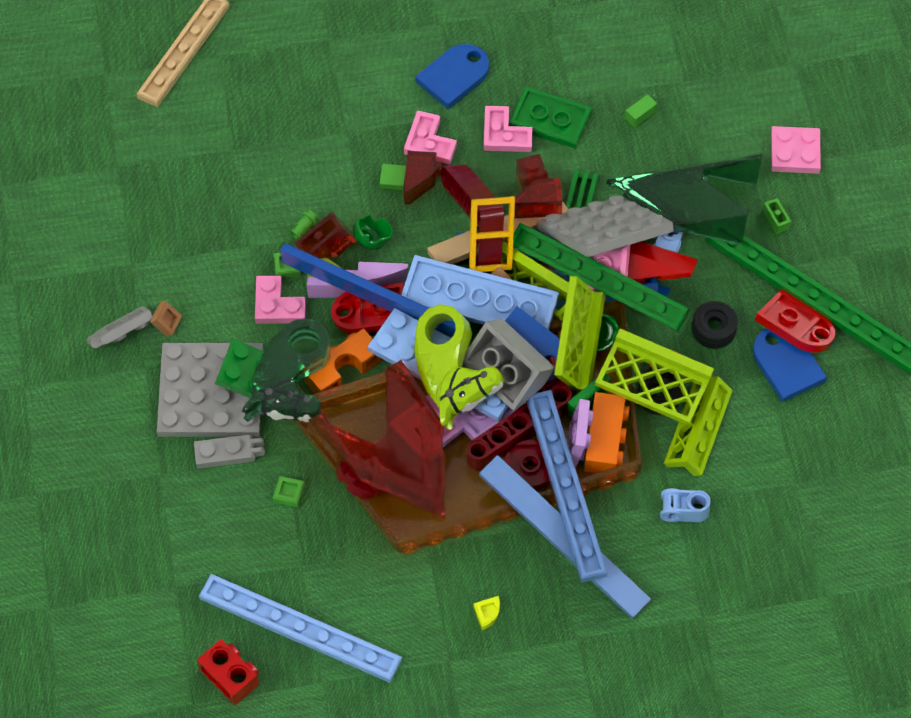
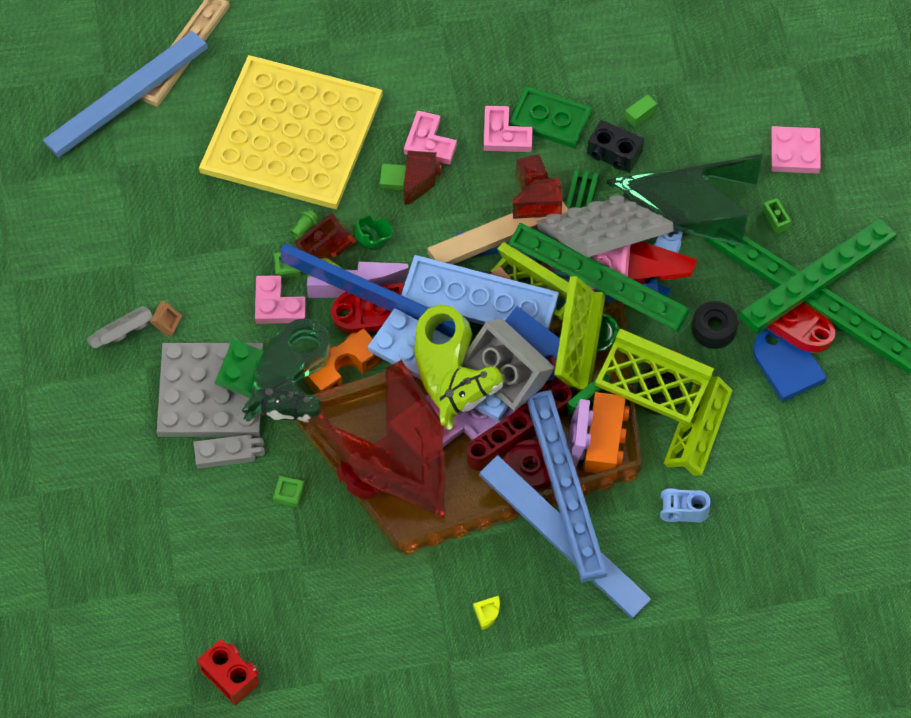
(125, 94): none -> medium blue tile
(291, 132): none -> light yellow plate
(300, 628): light blue tile -> none
(453, 74): blue tile -> none
(465, 186): dark red beam -> none
(495, 234): yellow window -> none
(617, 141): none -> black brick
(817, 276): none -> green plate

